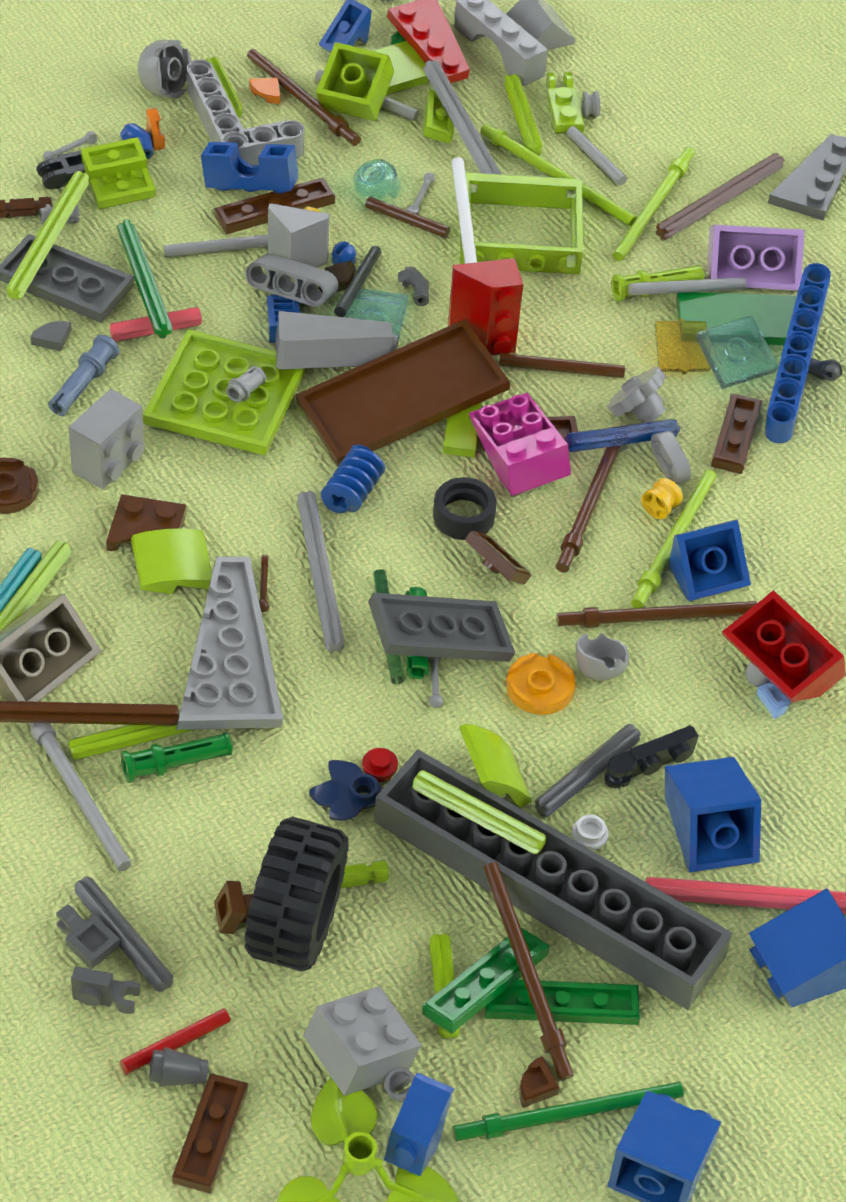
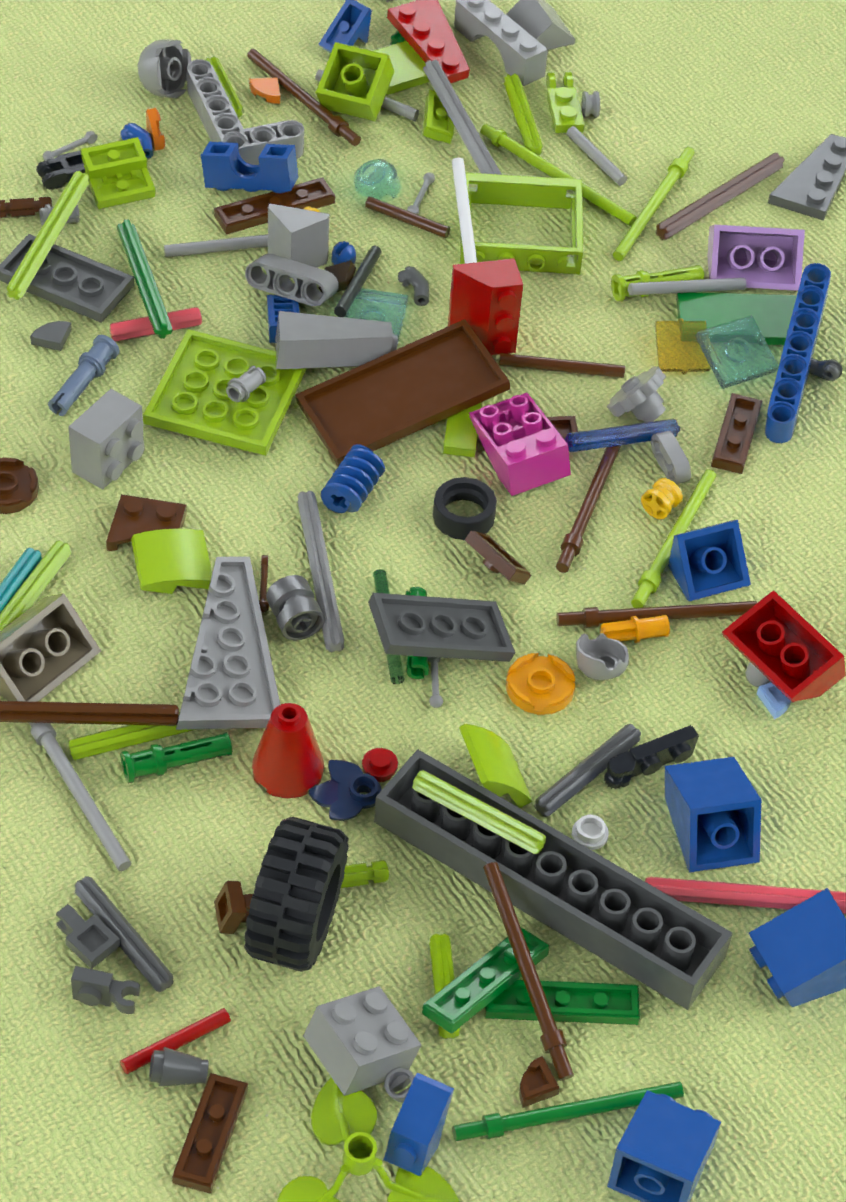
(288, 754): none -> red cone
(295, 607): none -> flat silver wheel
(637, 629): none -> light orange axle

